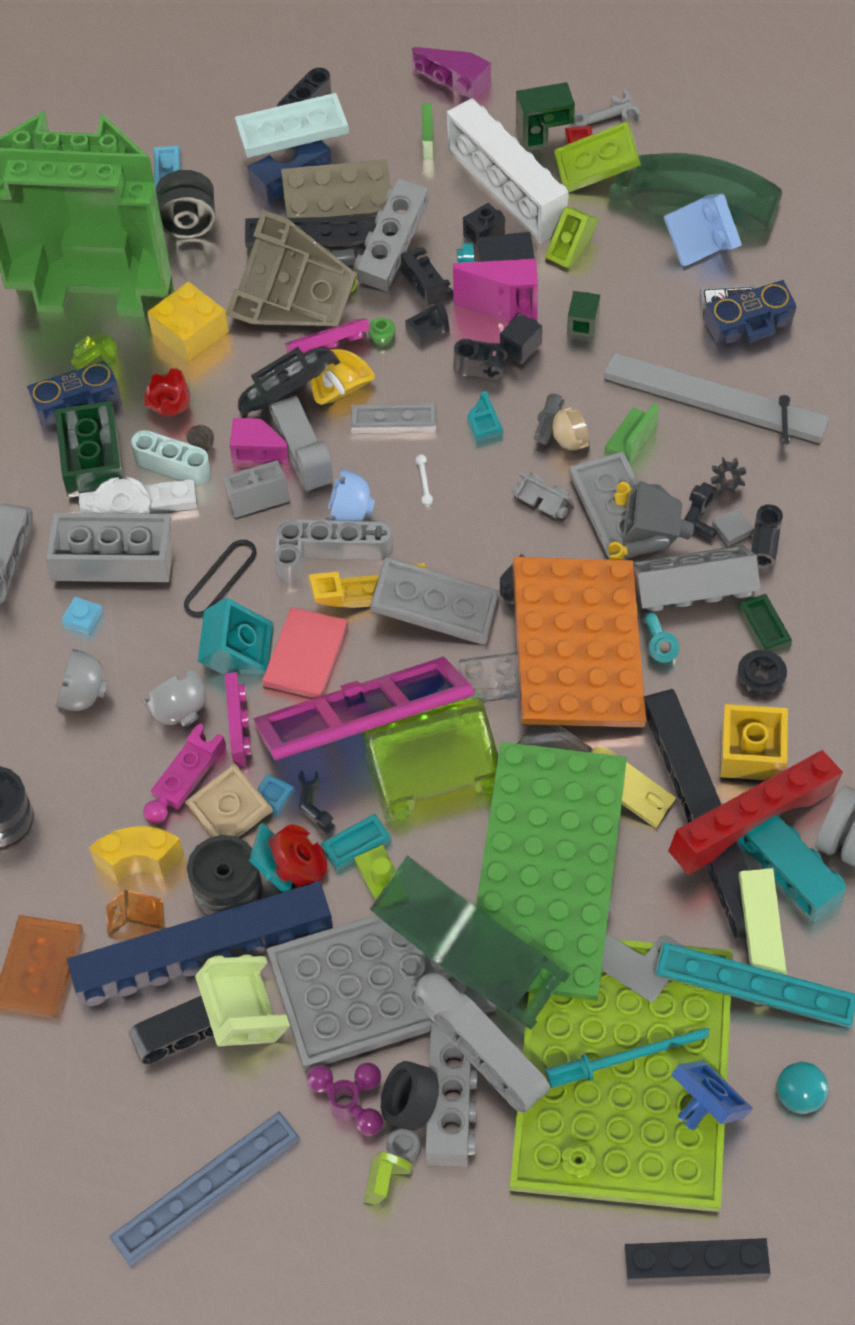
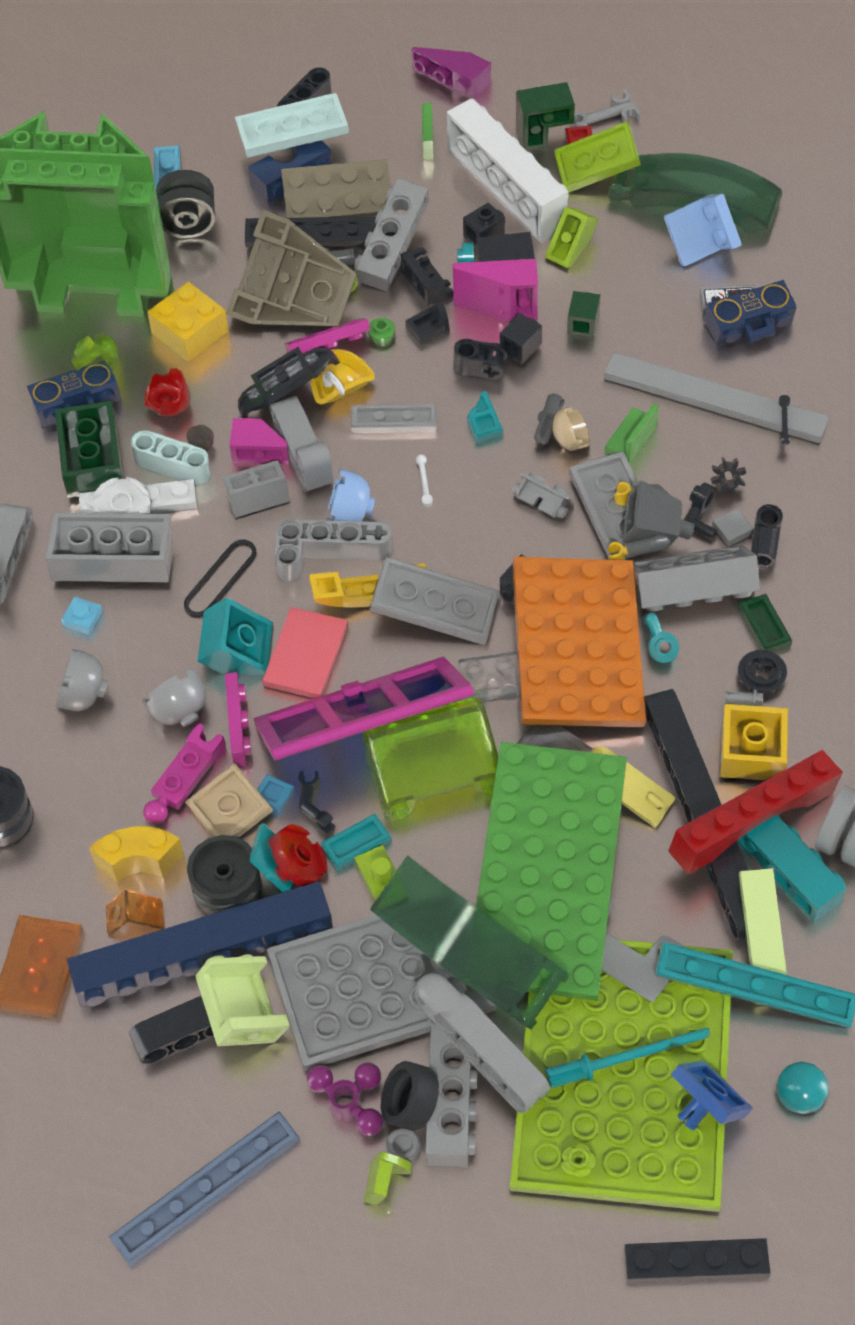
(744, 698): none -> light grey pin

